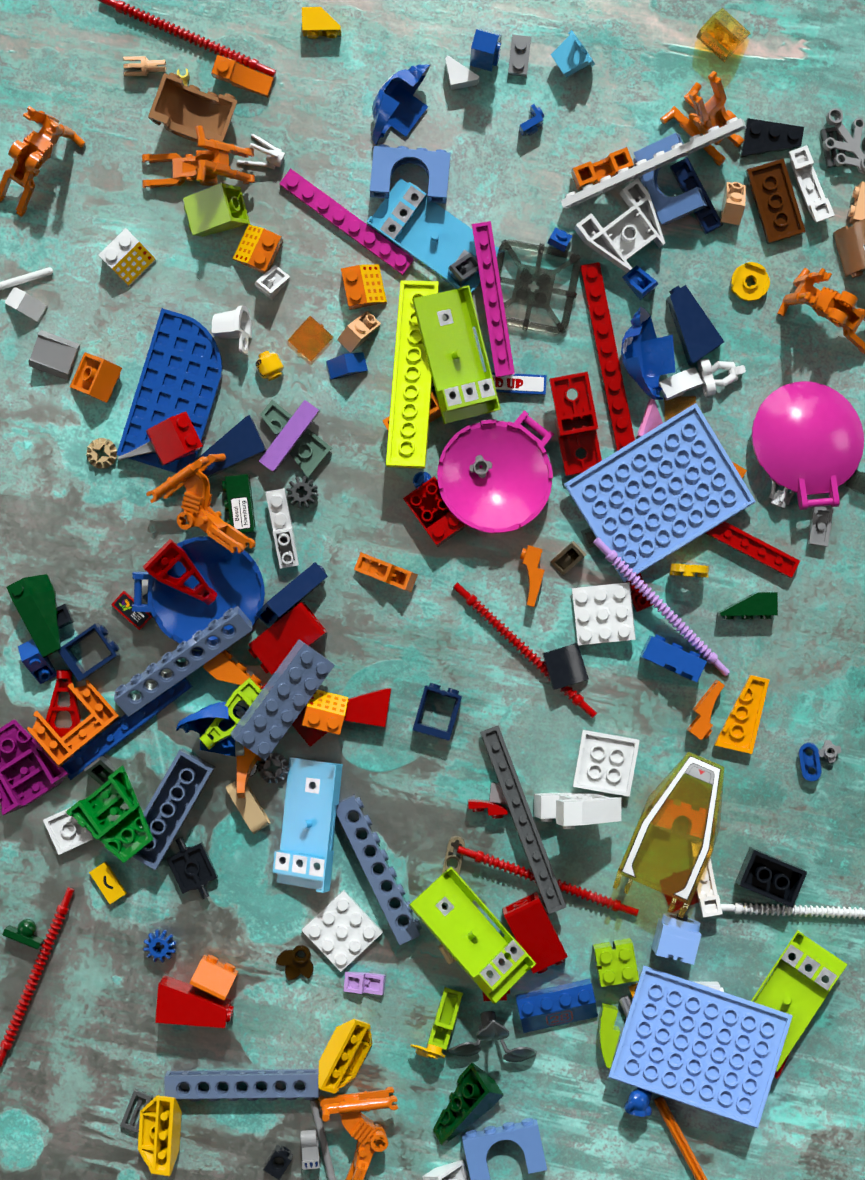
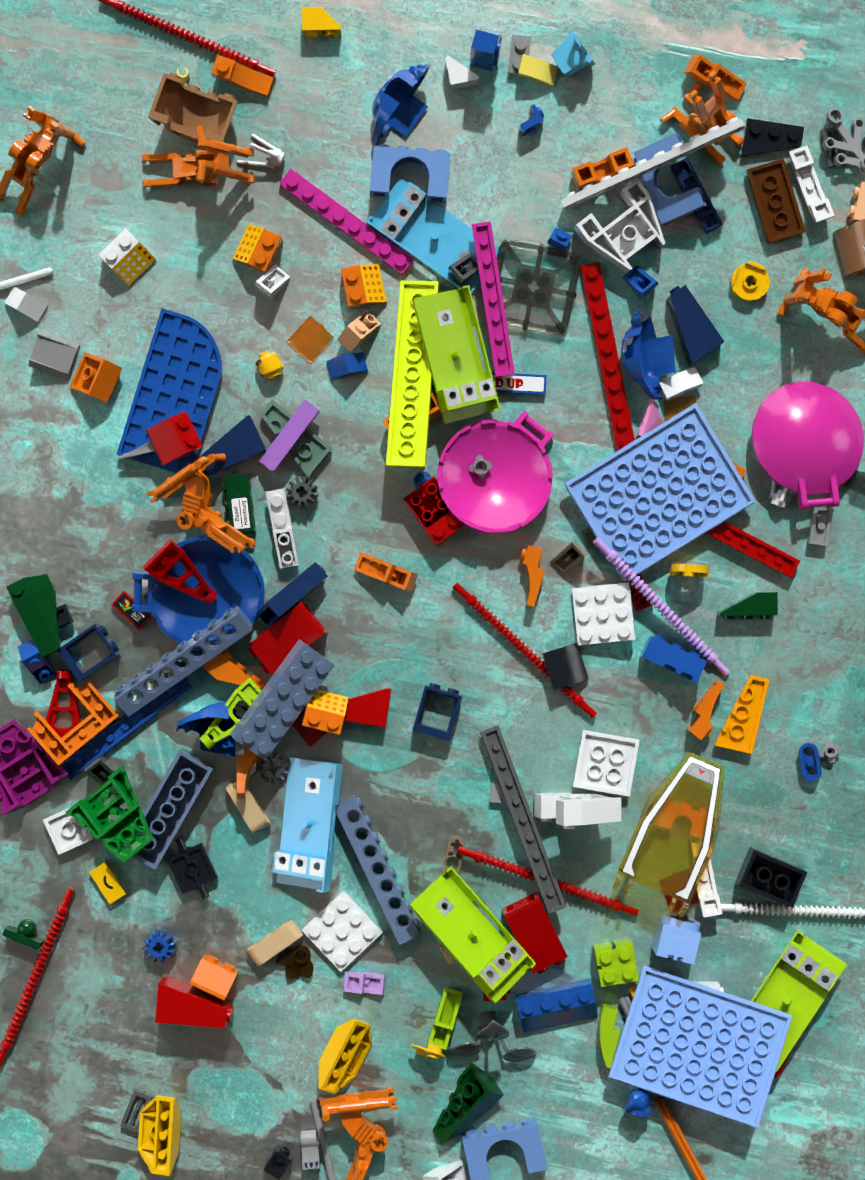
(109, 449): tan gear -> none
(146, 65): light nougat arm -> none
(213, 1078): sand blue brick -> none
(216, 210): lime slope -> none
(234, 325): white container -> none
(274, 942): none -> tan beam
(494, 809): red slope -> none
(538, 70): none -> light yellow slope
(575, 422): red bracket -> none
(700, 68): none -> orange slope
(706, 369): white piece -> none
(722, 34): clear yellow slope -> none
(733, 203): light nougat slope -> none

